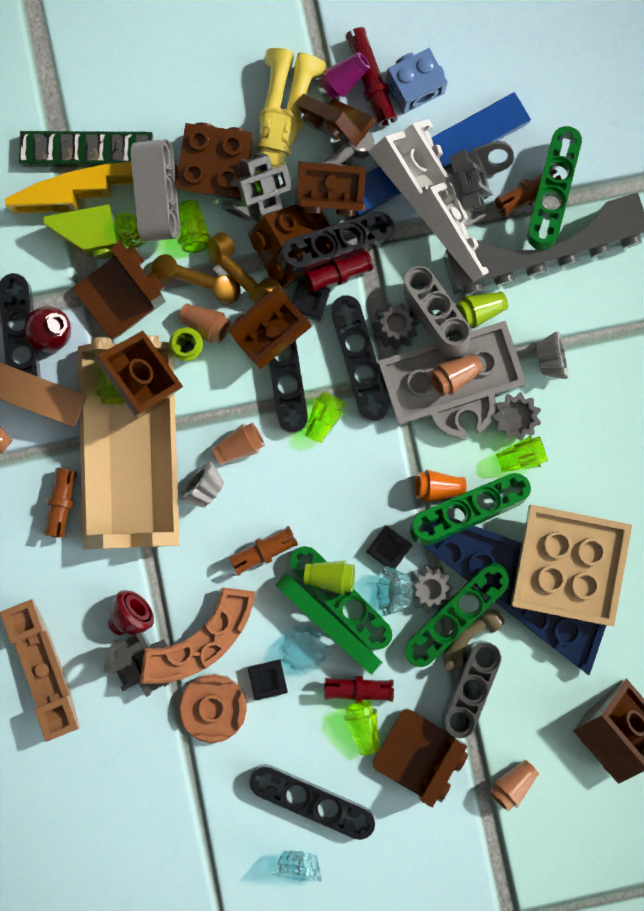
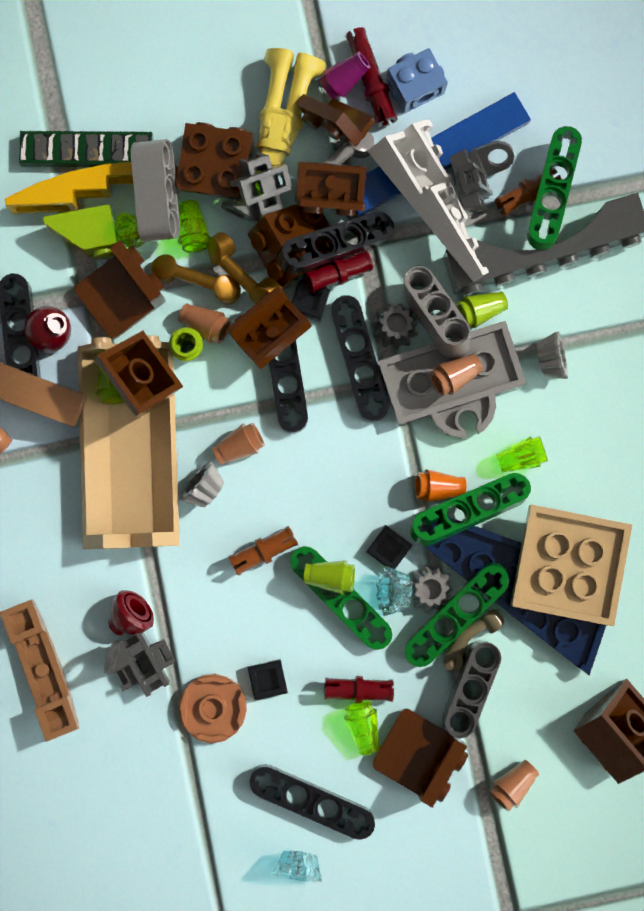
(59, 503): dark orange pin -> none
(205, 646): nougat tile -> none
(303, 650): clear light blue piece -> none
(324, 416): clear neon green cone -> none
(328, 623): green beam -> none
(517, 416): flat silver piece -> none

